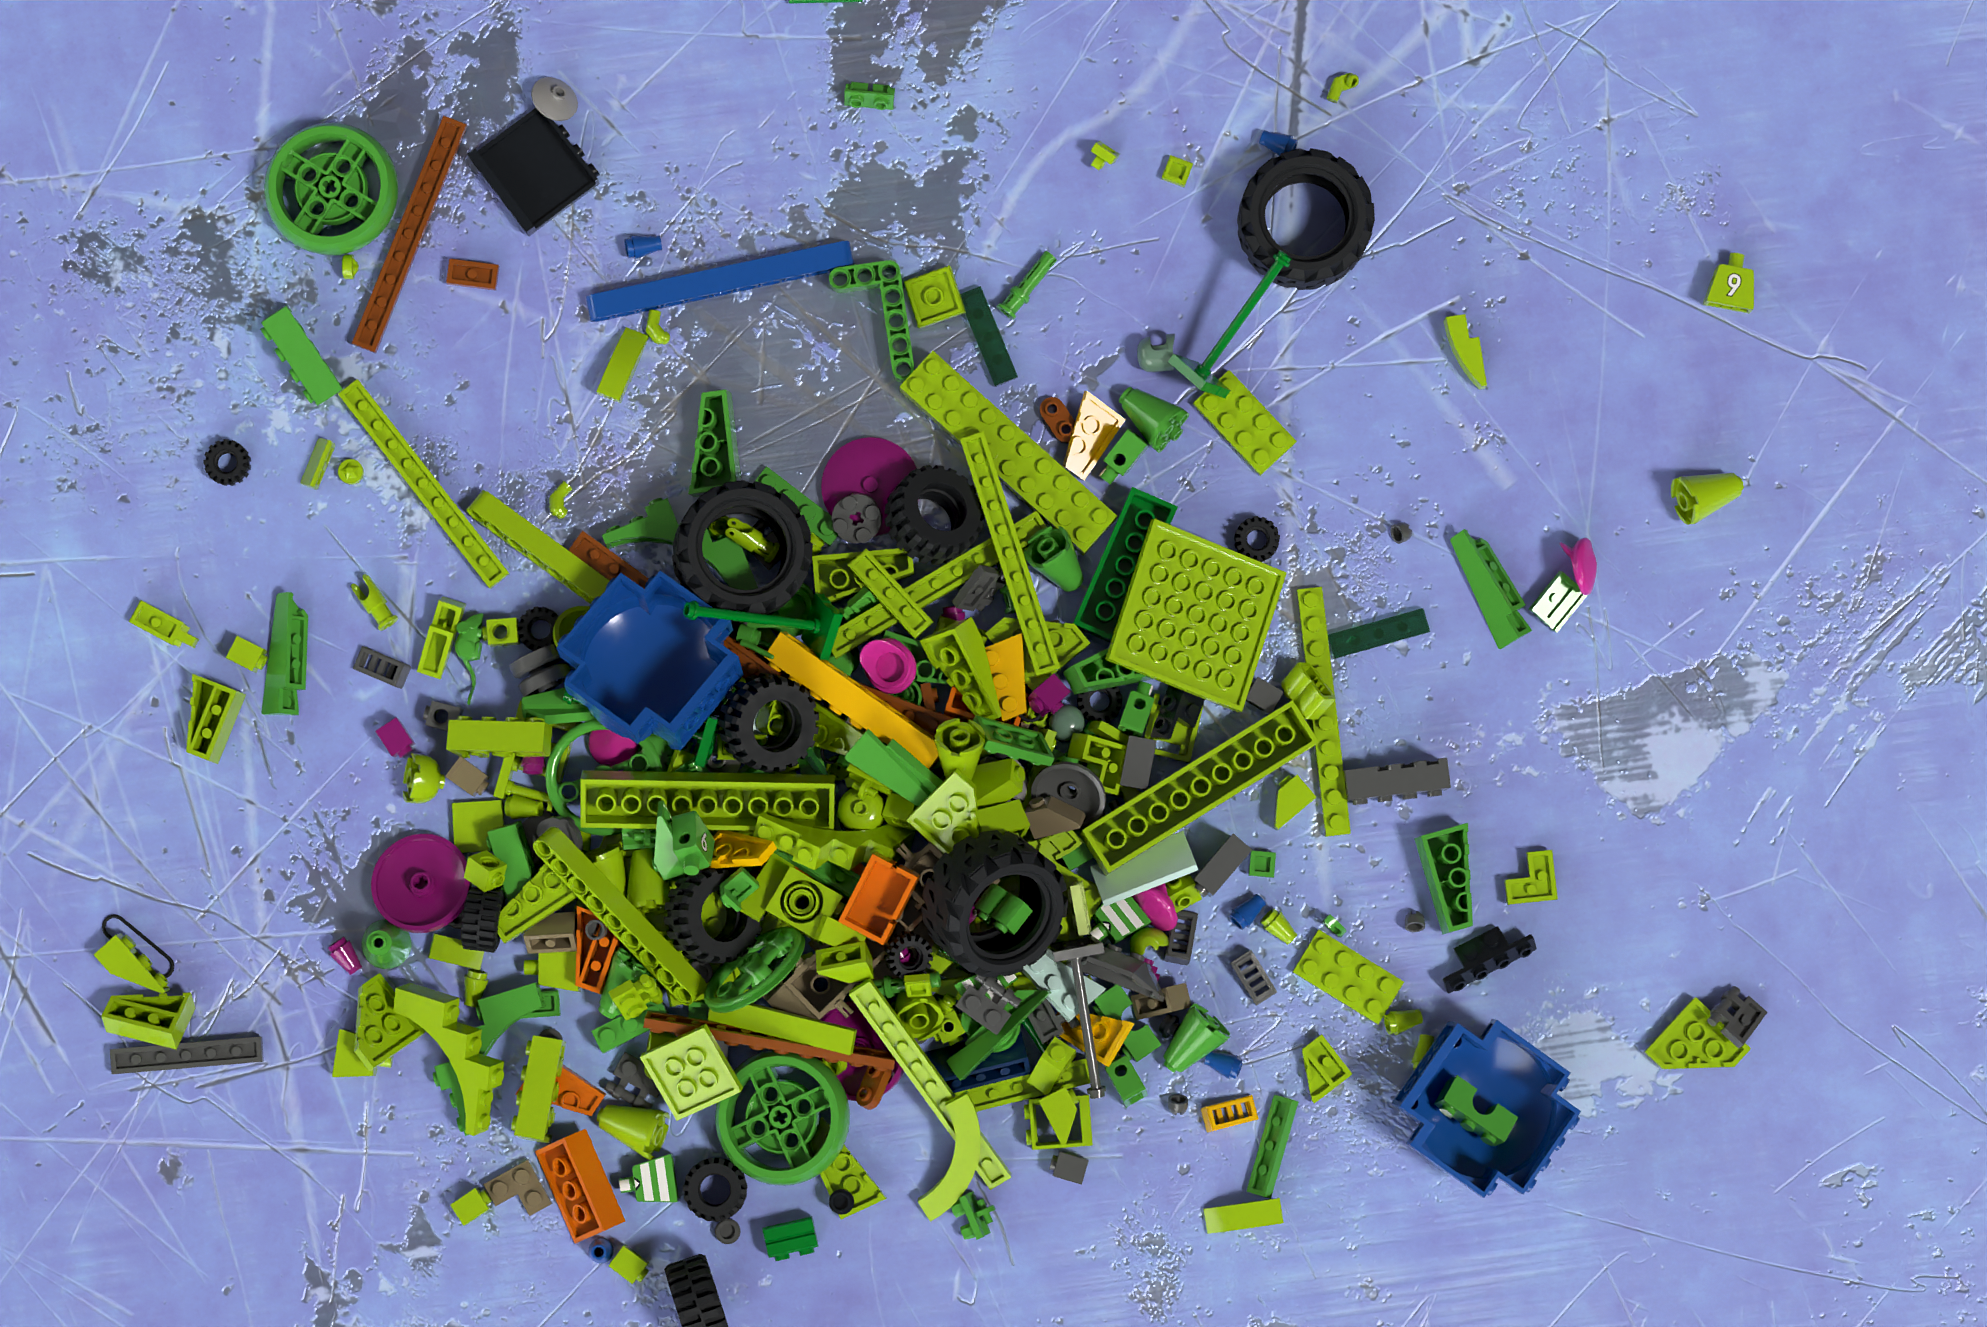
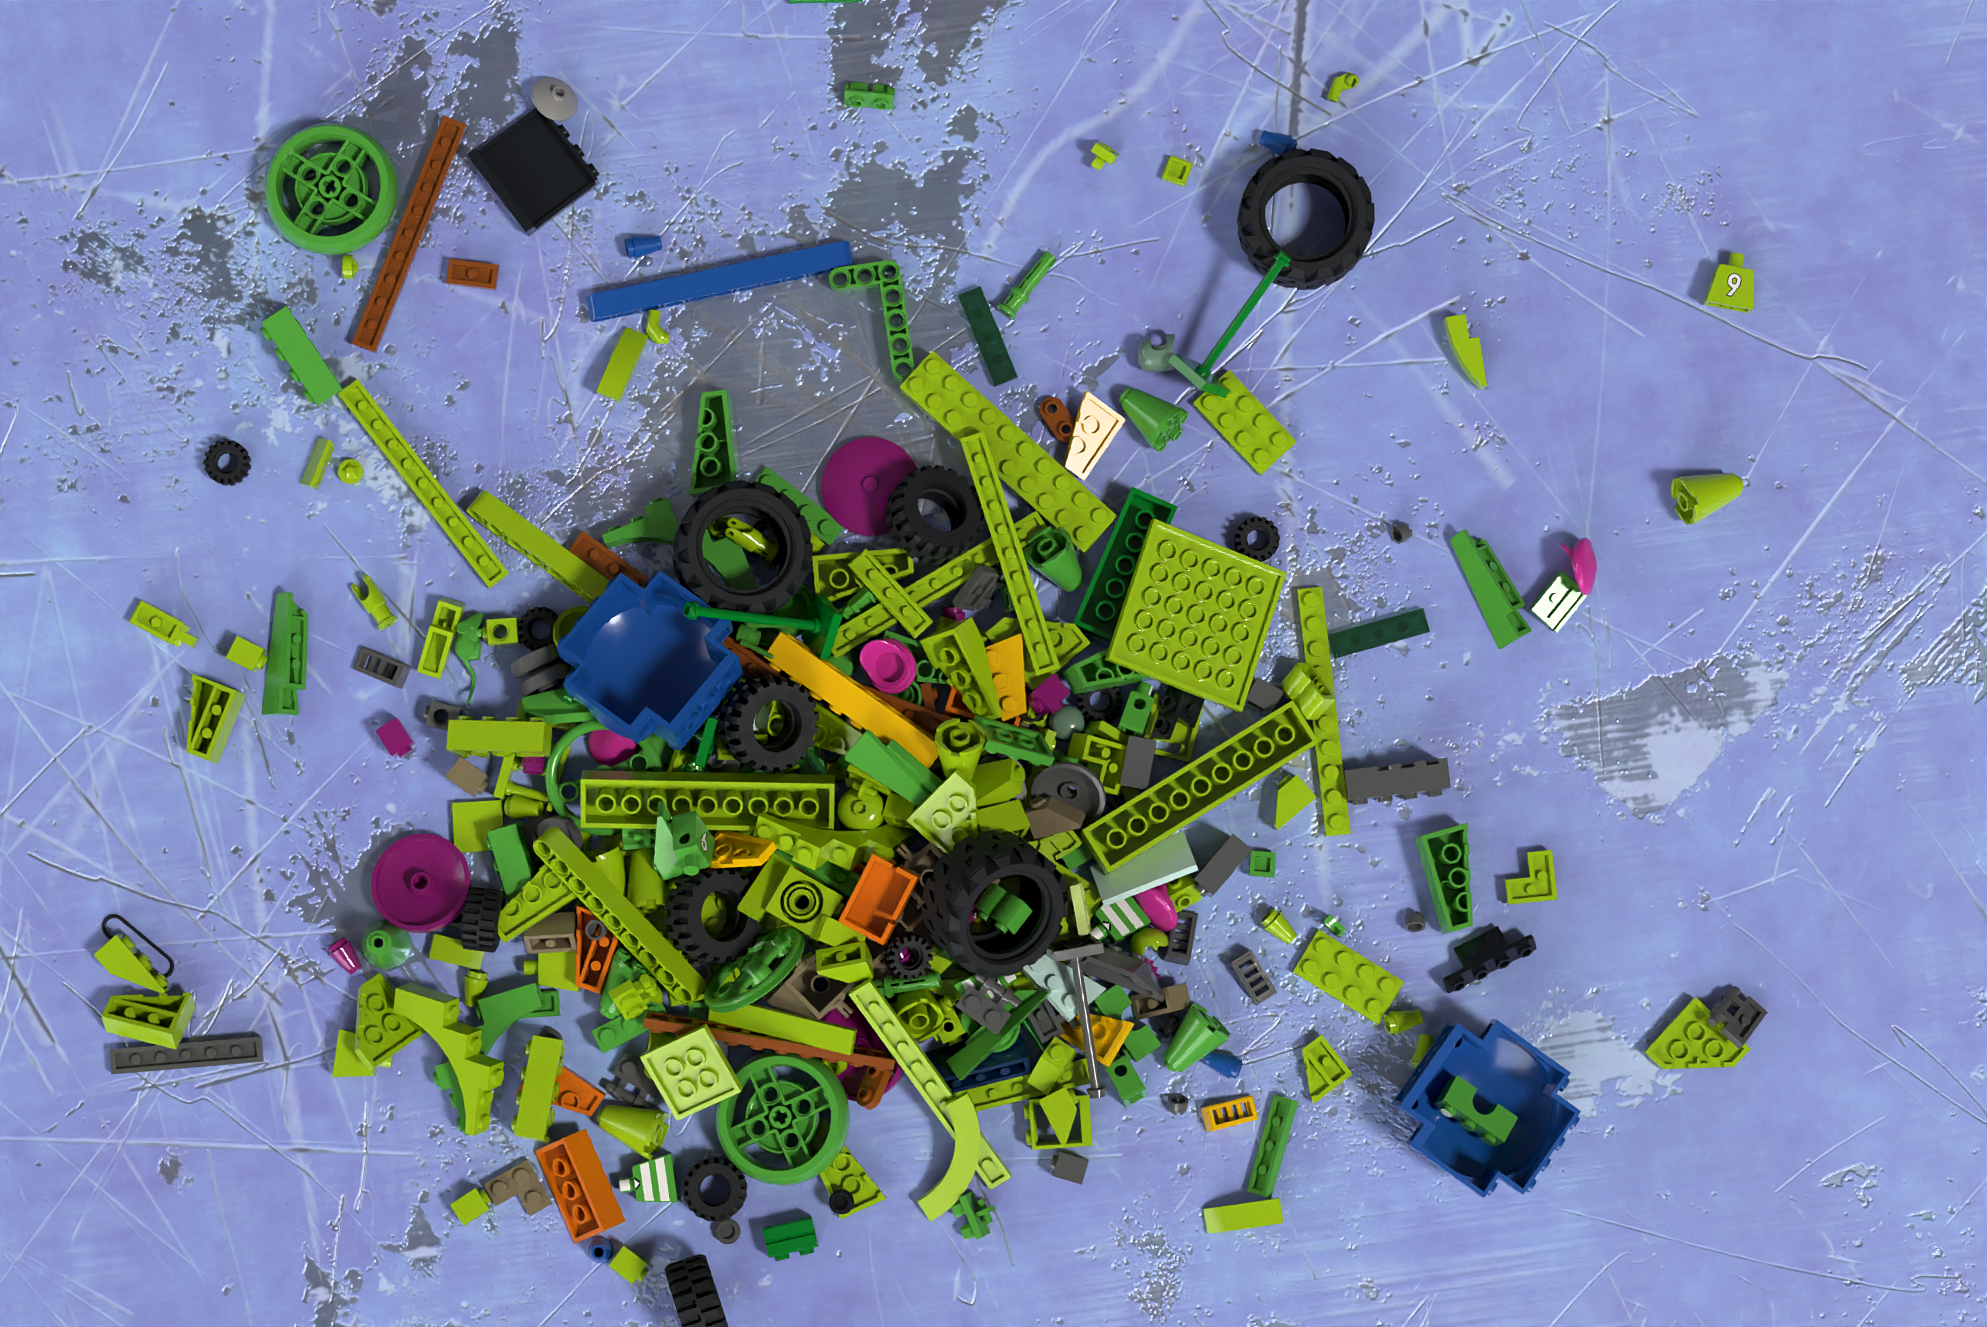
(422, 778): lime cylinder -> none
(485, 871): lime brick -> none
(556, 500): lime arm -> none
(737, 888): bright green bracket -> none
(869, 512): dark grey plate -> none
(918, 985): lime tile -> none
(934, 297): lime tile -> none
(1131, 447): bright green torso -> none
(1246, 912): blue cone -> none

